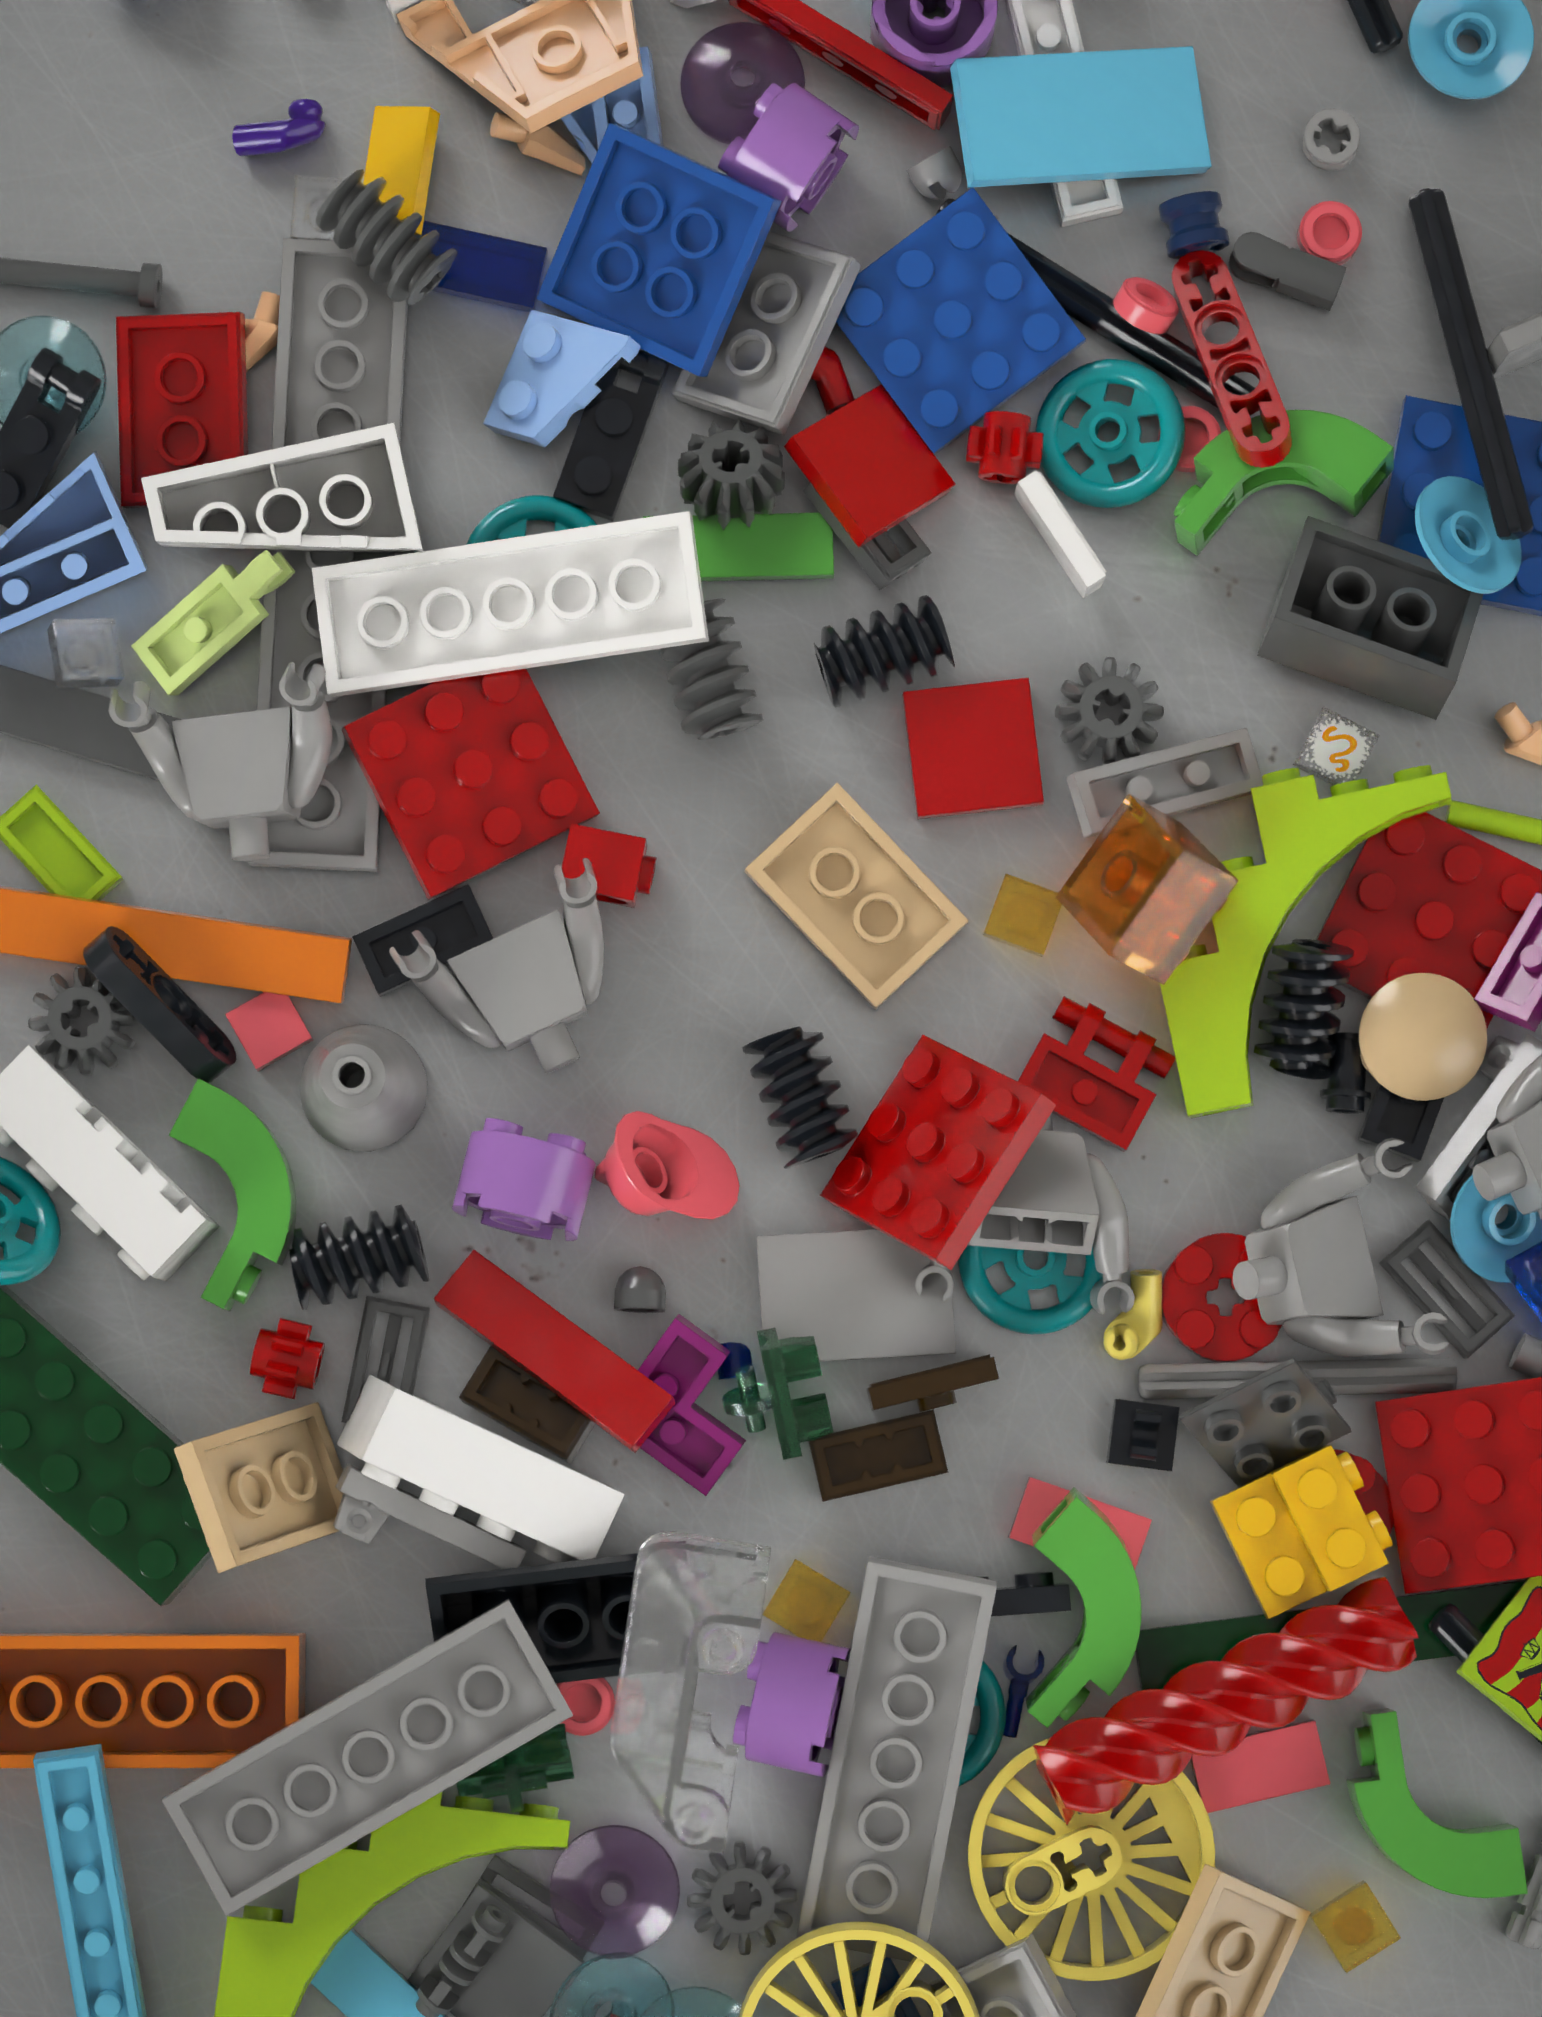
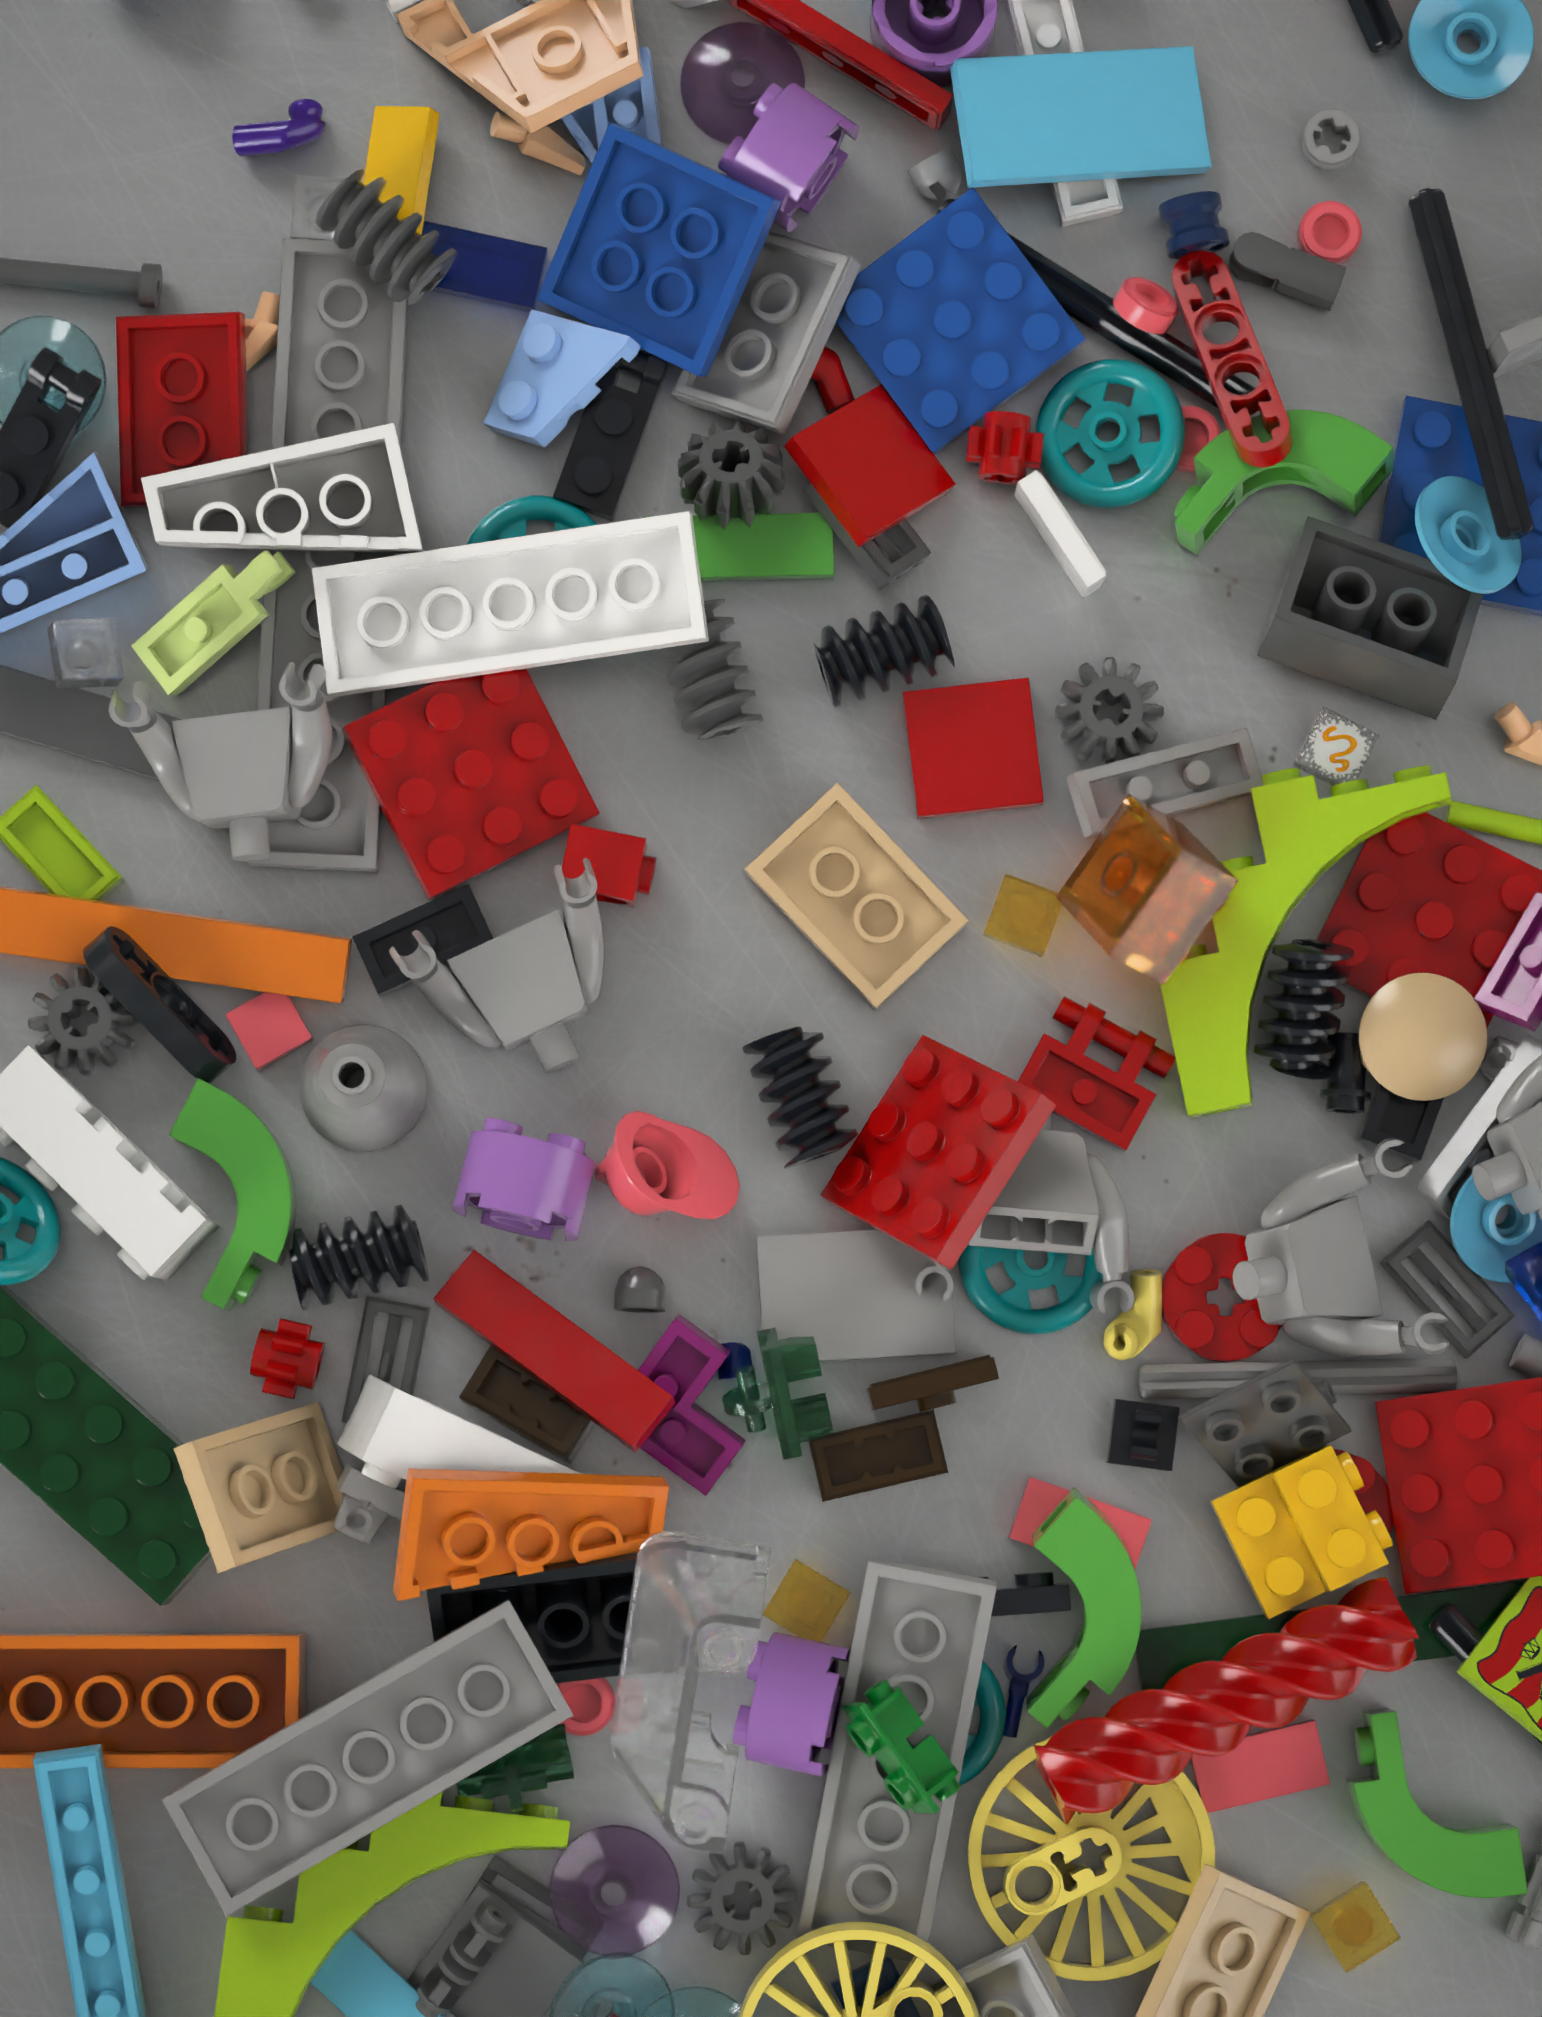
(504, 1522): none -> orange wing
(913, 1771): none -> green hinge

